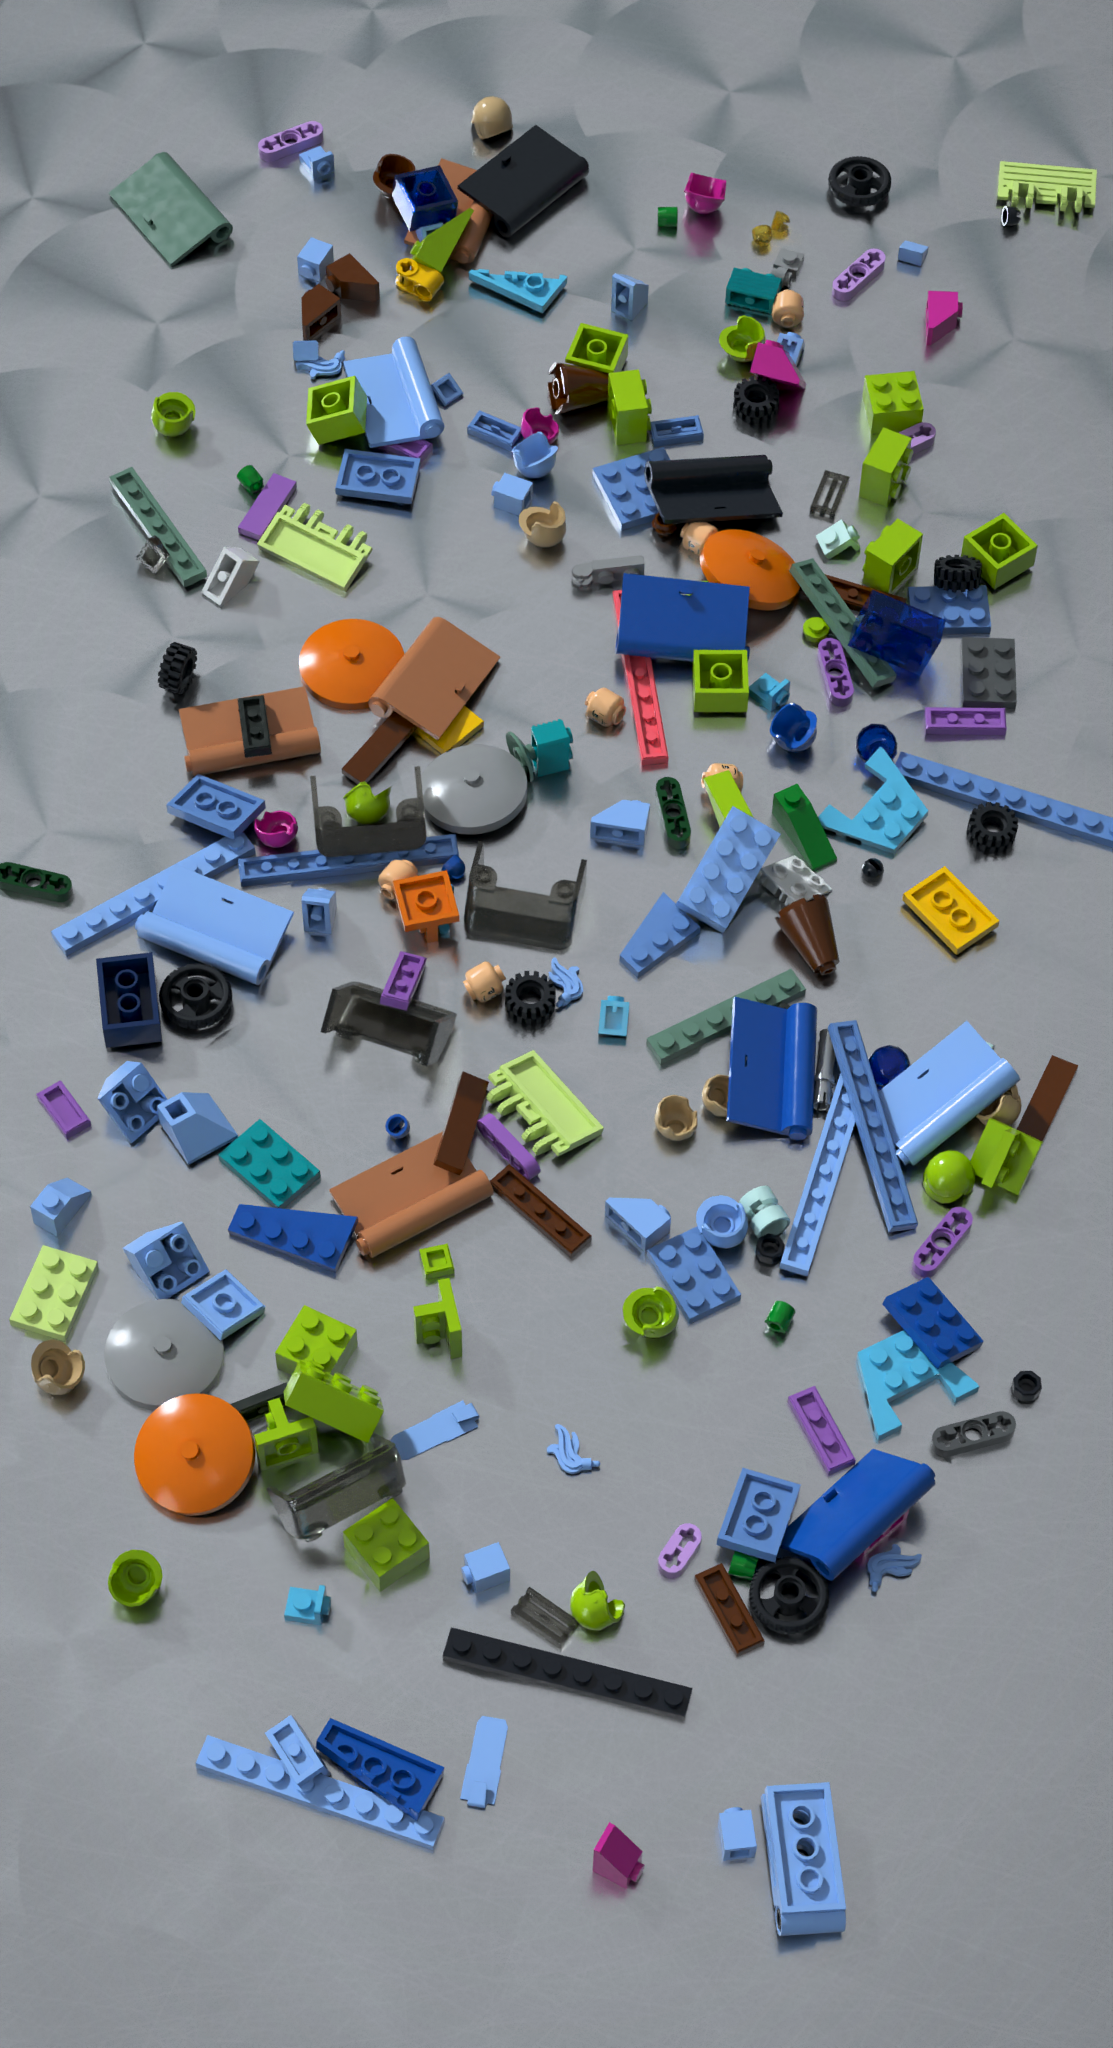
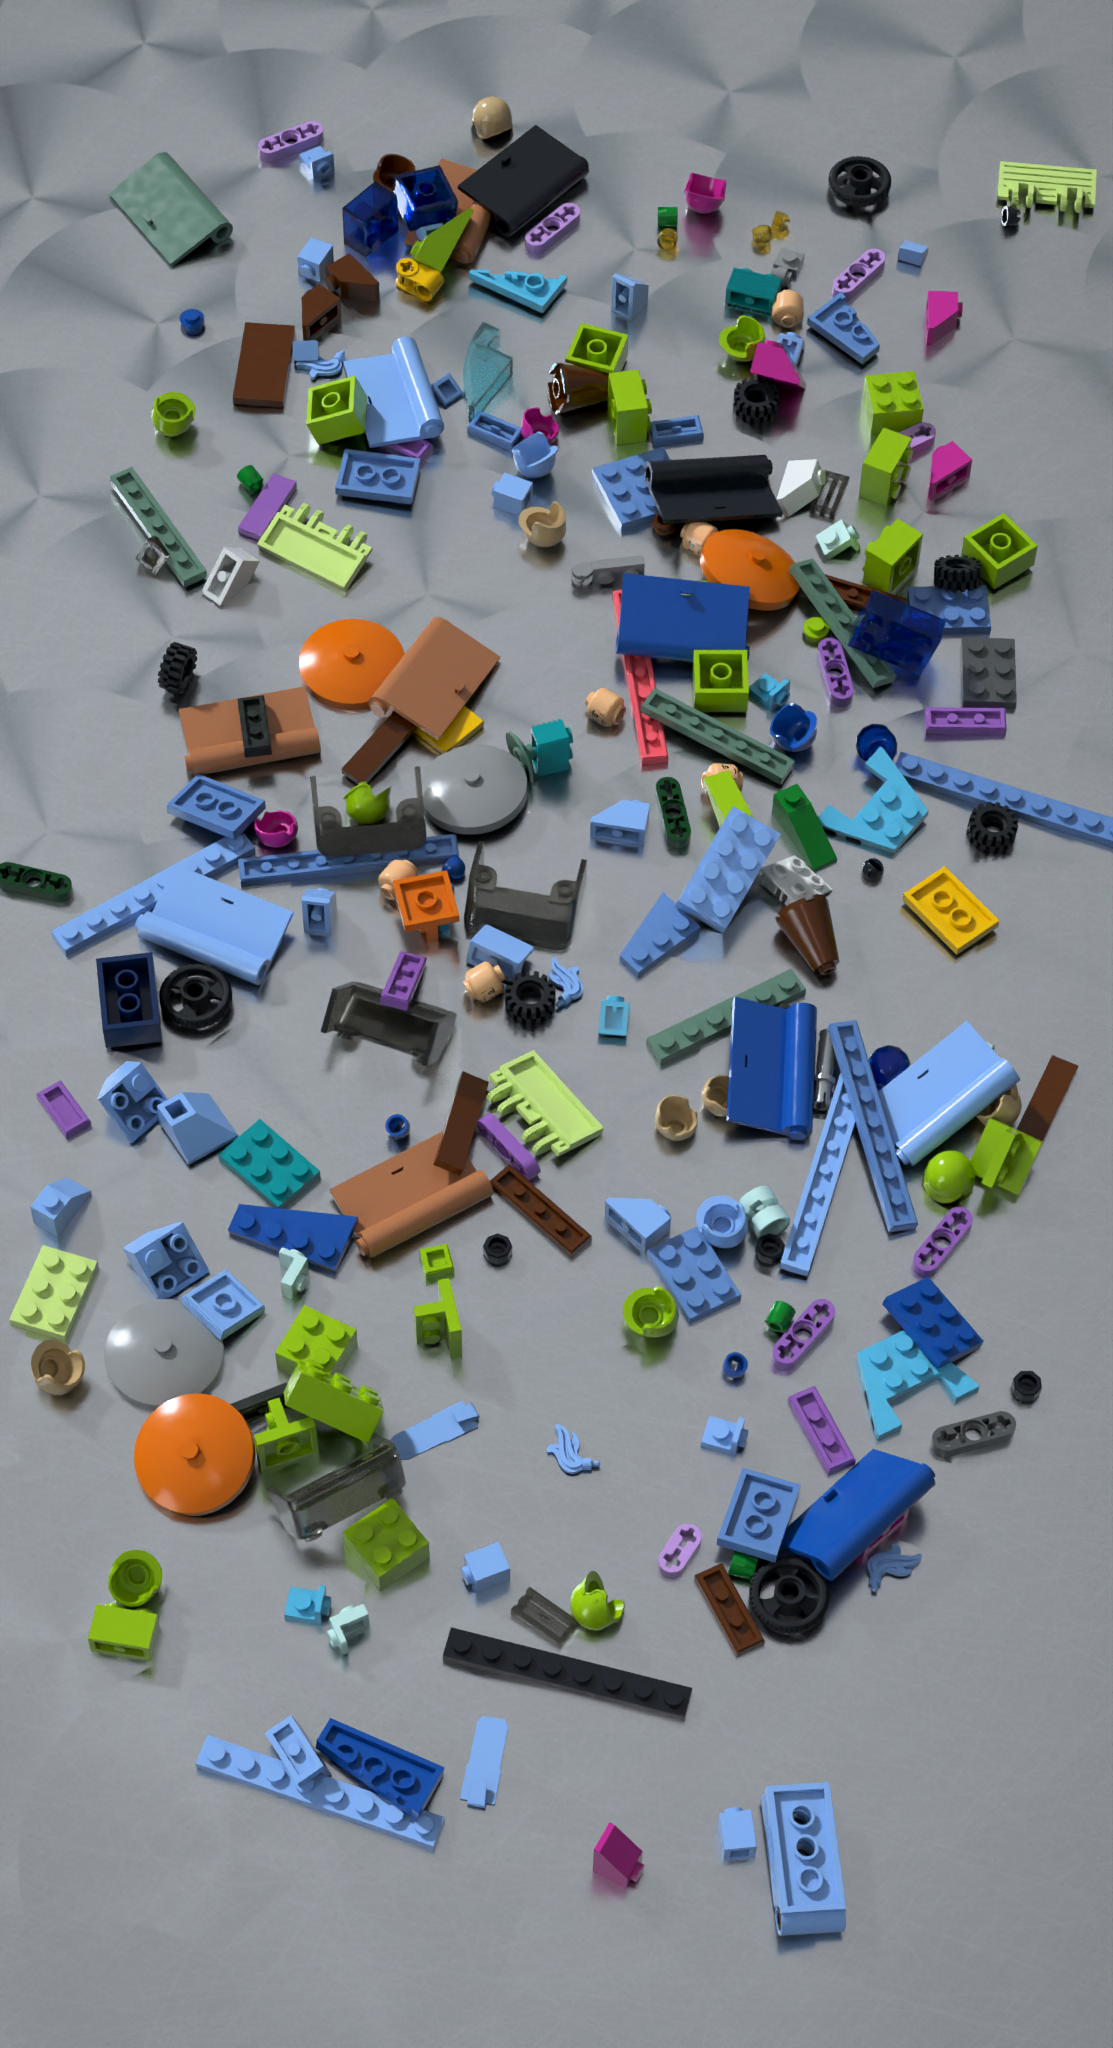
(123, 1631): none -> lime brick
(191, 320): none -> blue plate
(264, 364): none -> reddish brown tile
(296, 1275): none -> light aqua bracket
(345, 1623): none -> light aqua bracket
(370, 219): none -> clear blue brick
(484, 370): none -> clear light blue slope
(497, 1248): none -> black tile
(498, 949): none -> light blue panel
(548, 237): none -> lavender beam
(667, 239): none -> clear yellow hinge
(717, 736): none -> sand green plate
(724, 1435): none -> light blue bracket
(740, 1367): none -> blue hinge
(800, 485): none -> white slope
(805, 1321): none -> medium lavender beam
(842, 327): none -> medium blue wing
(948, 468): none -> dark pink slope

